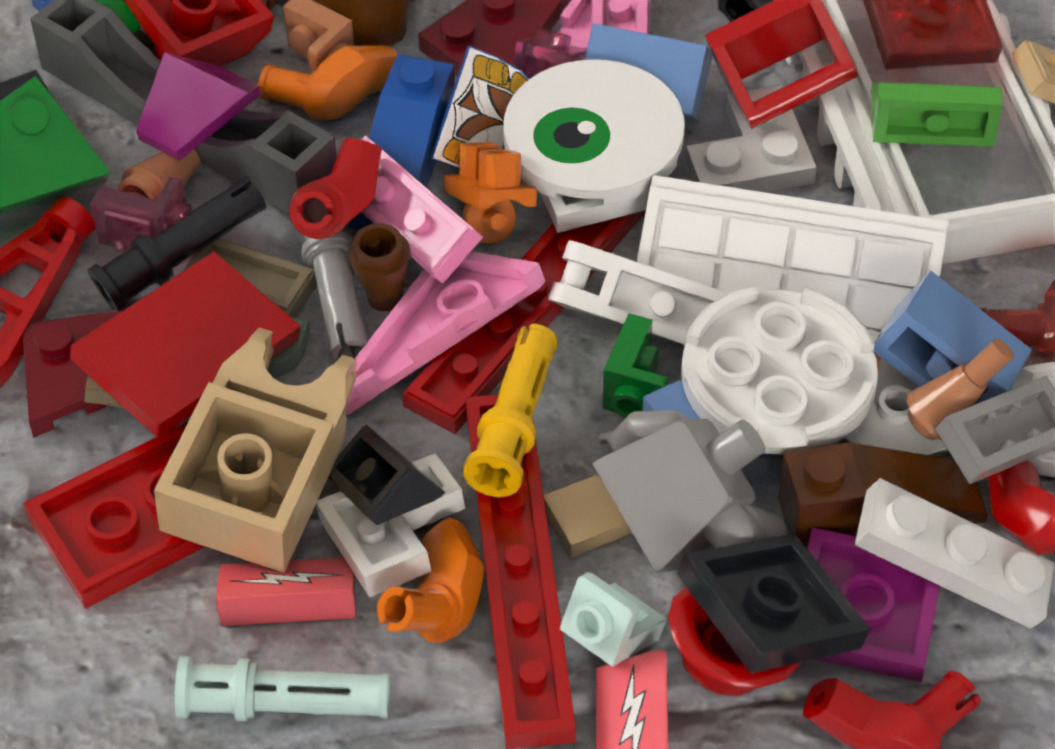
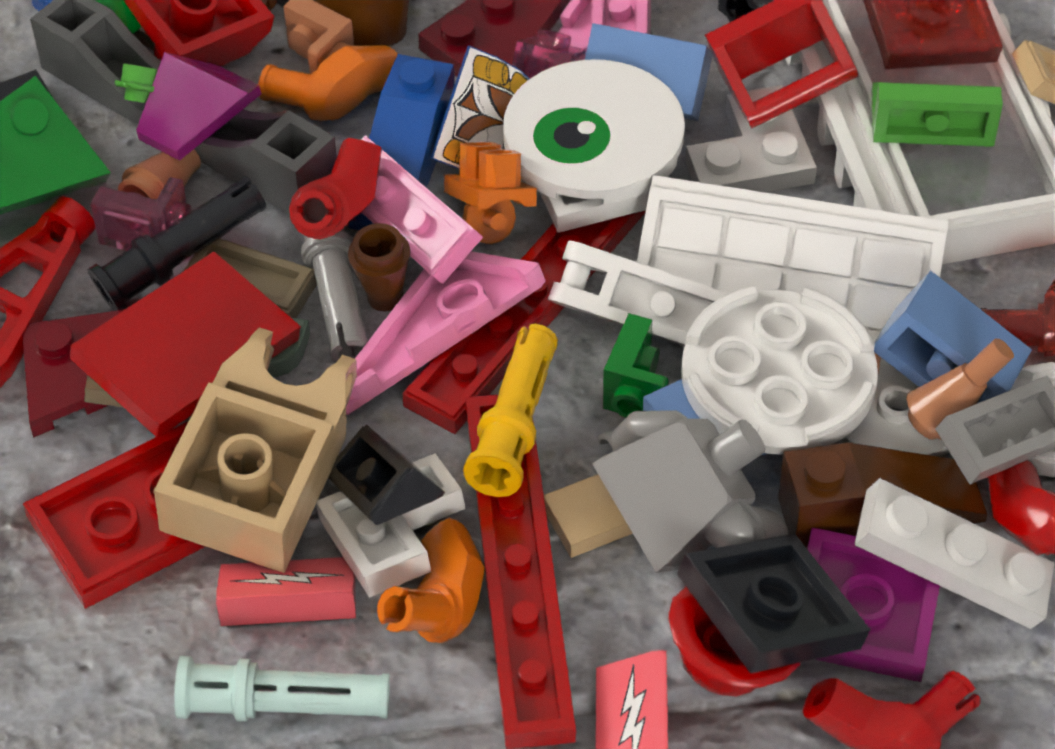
(137, 81): none -> bright green plate
(610, 620): light aqua bracket -> none

